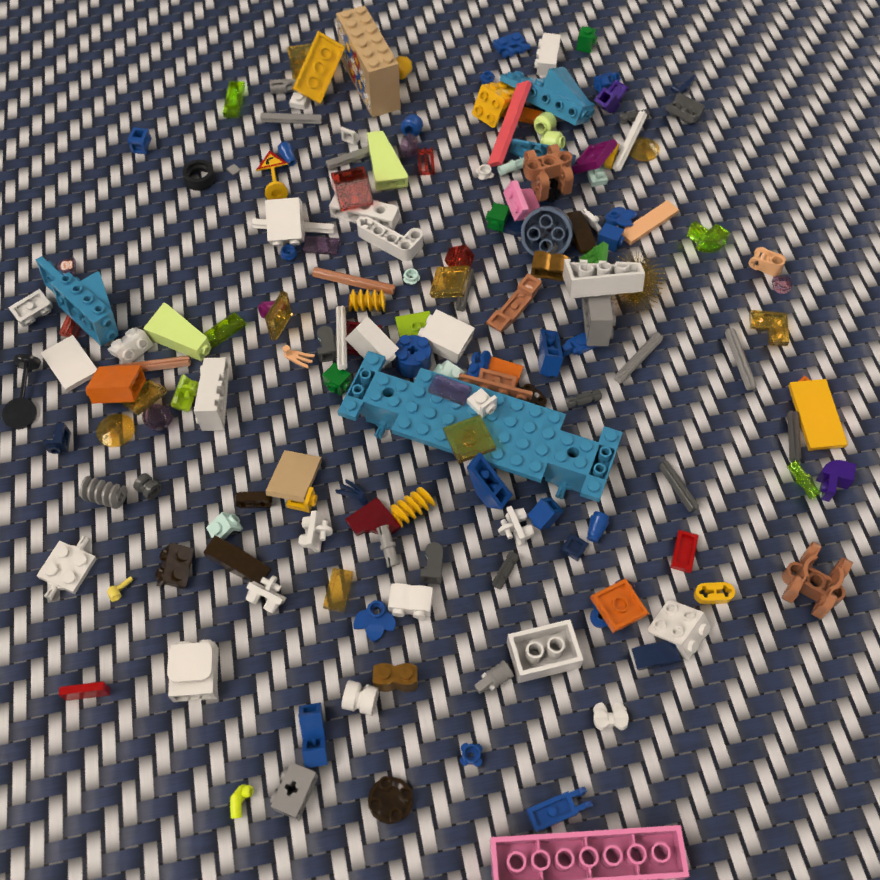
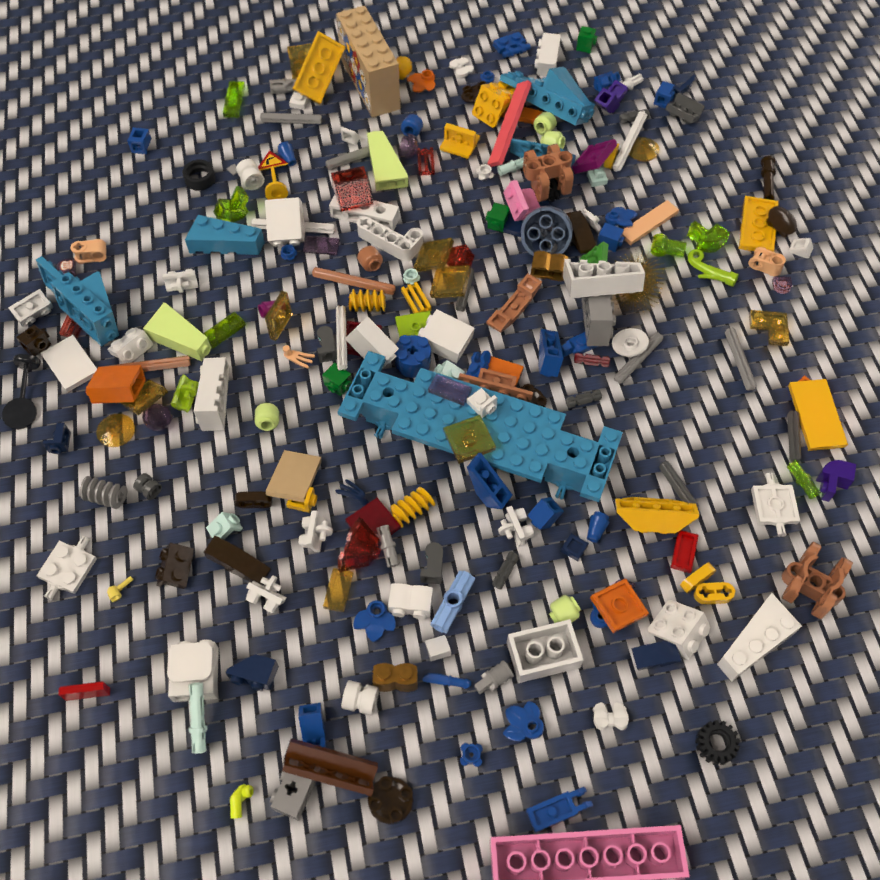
(34, 340): none -> dark brown brick
(90, 251): none -> light nougat piece
(180, 280): none -> white hips
(197, 722): none -> light aqua pin
(224, 237): none -> dark azure wedge
(234, 208): none -> clear neon green brick
(250, 174): none -> white wheel
(254, 671): none -> dark blue slope
(266, 416): none -> yellowish green head
(330, 767): none -> reddish brown fence
(360, 548): none -> clear red slope
(370, 258): none -> nougat head
(411, 289): none -> yellow tile
(422, 81): none -> orange plate
(433, 255): none -> clear yellow plate
(438, 648): none -> white slope
(441, 679): none -> blue piece
(447, 612): none -> light blue piece
(459, 140): none -> yellow bracket
(461, 70): none -> white piece
(471, 92): none -> dark brown dish
(521, 719): none -> blue plate
(564, 609): none -> yellowish green head
(590, 359): none -> dark red axle
(630, 342): none -> white dish
(631, 82): none -> white axle
(656, 514): none -> yellow wedge
(662, 245): none -> clear neon green piece
(664, 94): none -> blue brick
(698, 577): none -> yellow beam
(711, 272): none -> lime plant
(729, 736): none -> black tyre
(754, 229): none -> yellow tile
(762, 635): none -> white wedge
(768, 173): none -> dark brown pin
(775, 504): none -> white plate
(782, 221): none -> dark brown dish
(802, 247): none -> white slope

